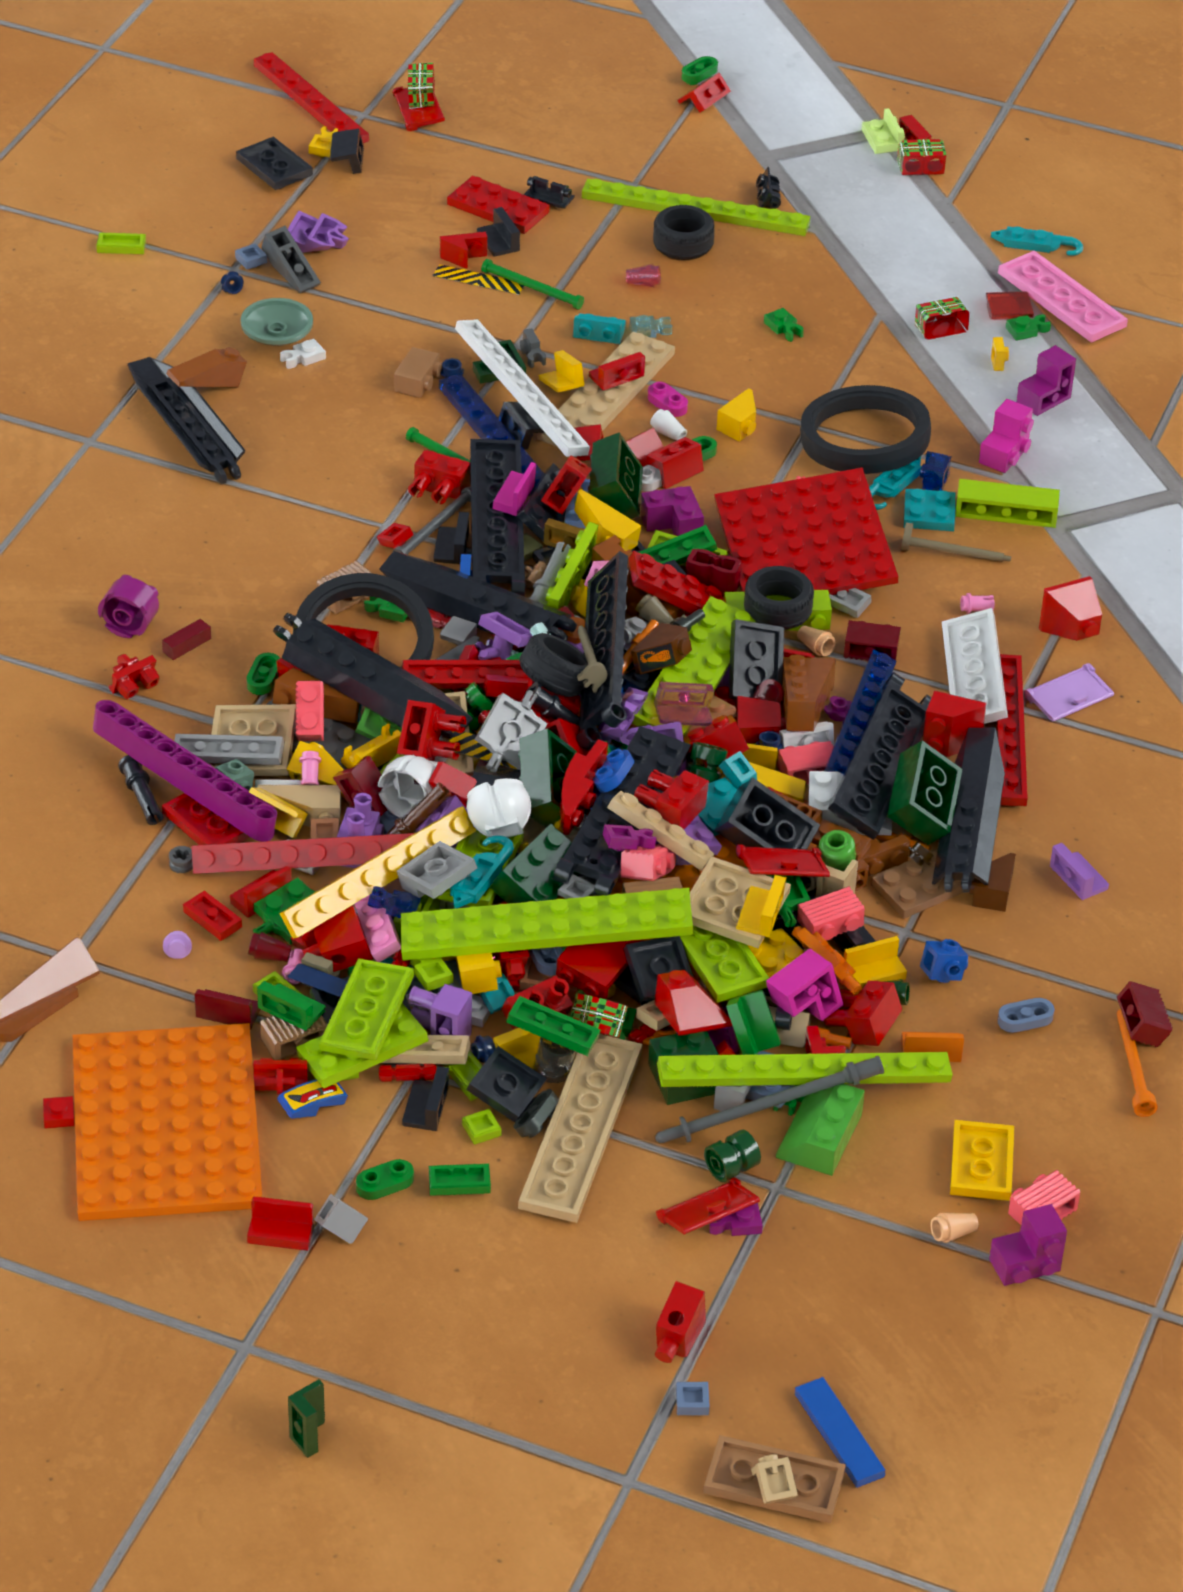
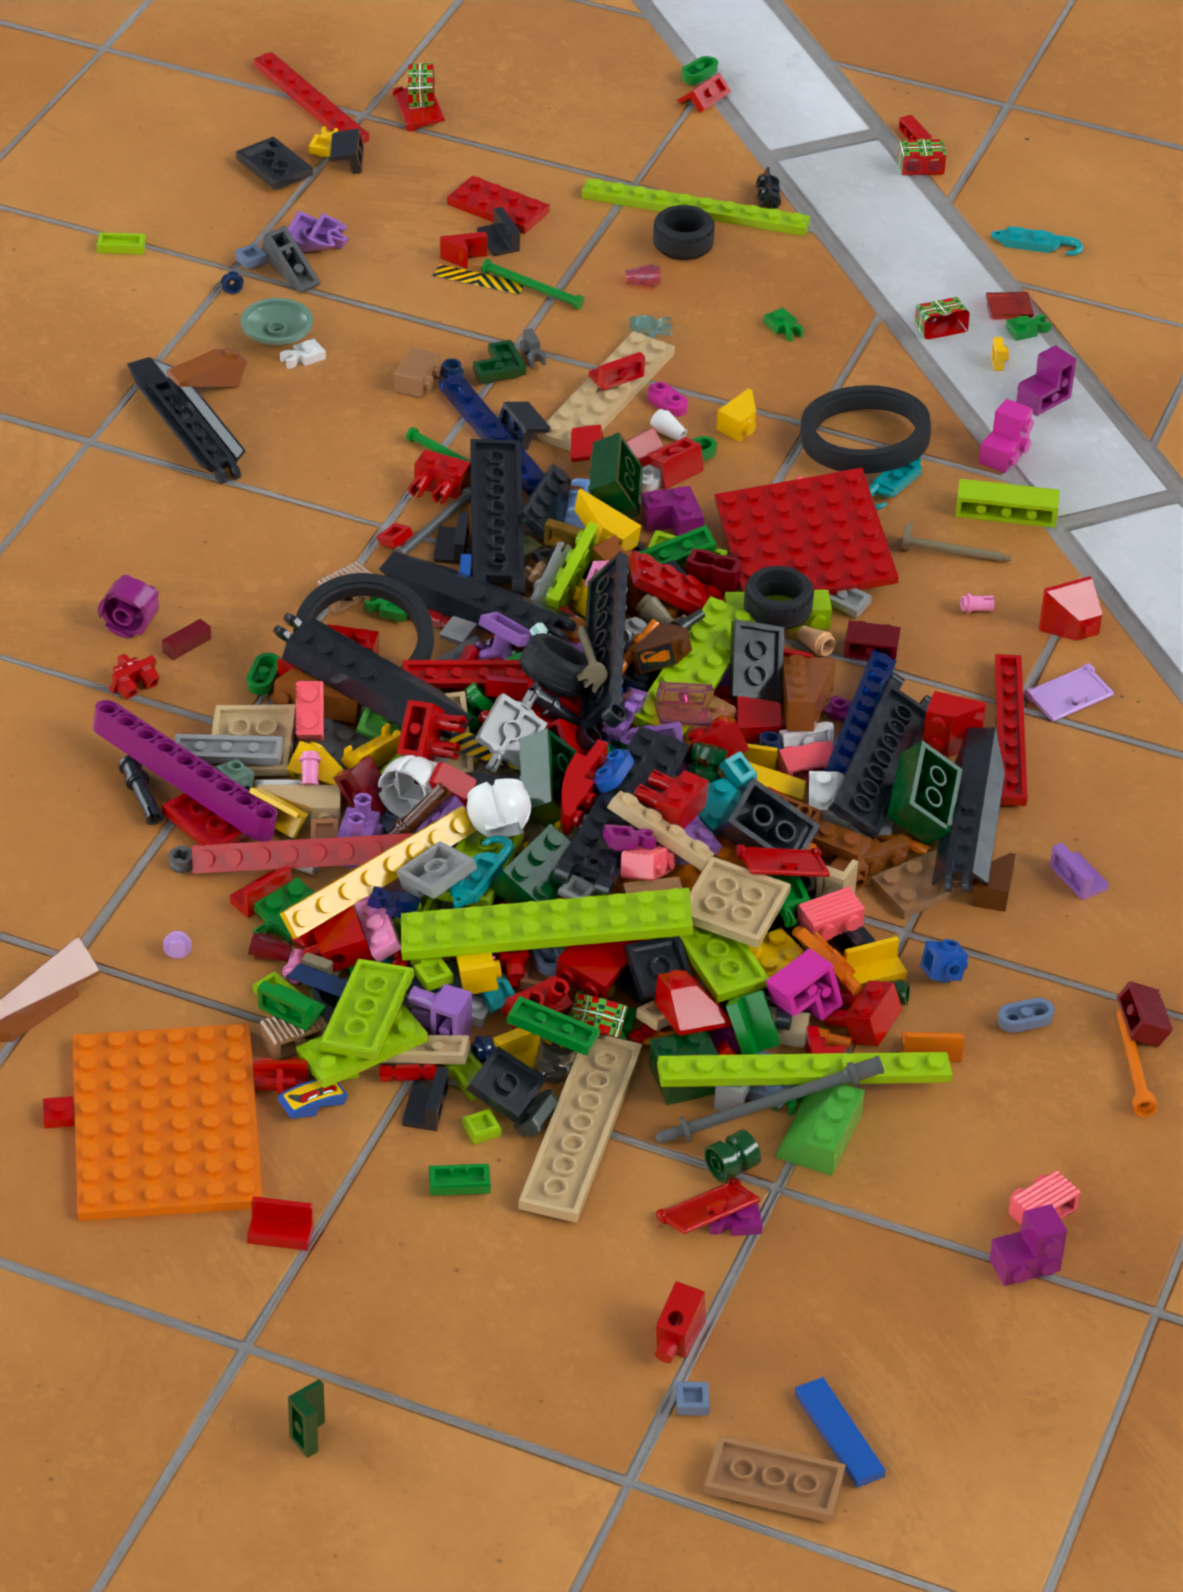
(212, 915): red plate -> none
(225, 1008): dark red panel -> none
(341, 1219): light grey panel -> none
(387, 1178): green plate -> none
(515, 491): dark pink panel -> none
(522, 388): white plate -> none
(556, 195): black hinge -> none
(567, 374): yellow panel -> none
(568, 481): red torso -> none
(599, 328): teal bracket -> none
(762, 908): yellow panel -> none
(769, 690): dark red tile -> none
(775, 1479): tan bracket -> none
(837, 849): bright green head -> none
(883, 134): yellowish green bracket -> none
(920, 854): dark brown plate -> none
(930, 509): teal plate -> none
(935, 471): clear blue brick -> none
(952, 1226): light nougat cone -> none
(975, 661): white plate -> none
(982, 1160): yellow plate -> none
(1062, 296): bright pink plate -> none

